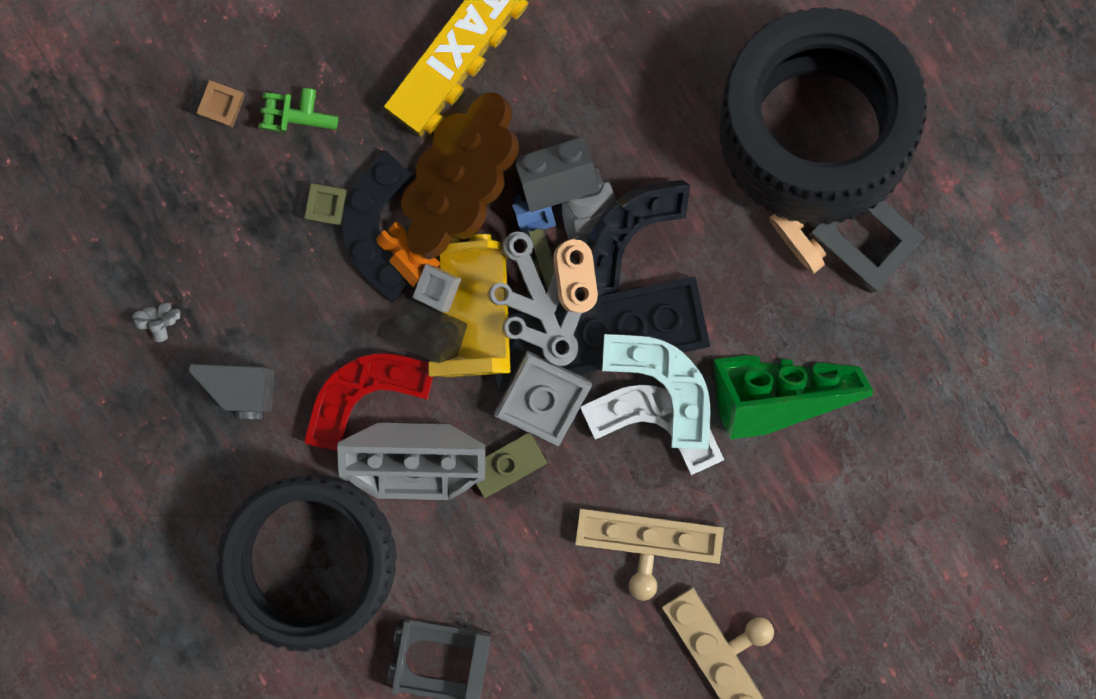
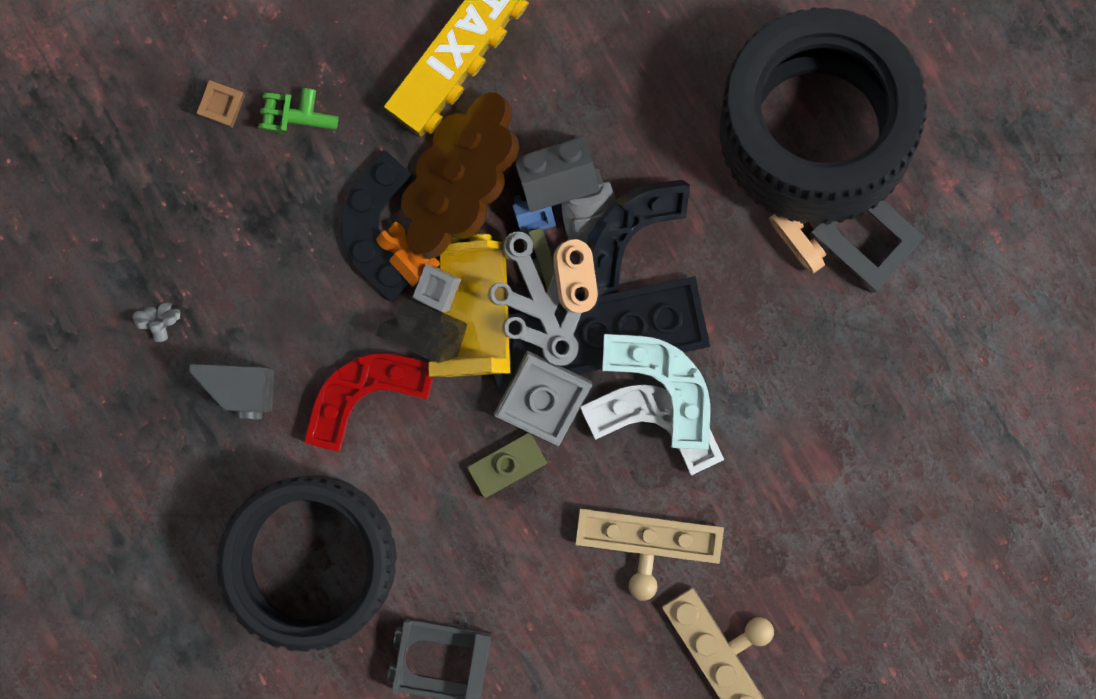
(326, 204): olive plate -> none
(412, 461): light grey wedge -> none
(767, 397): green wedge -> none

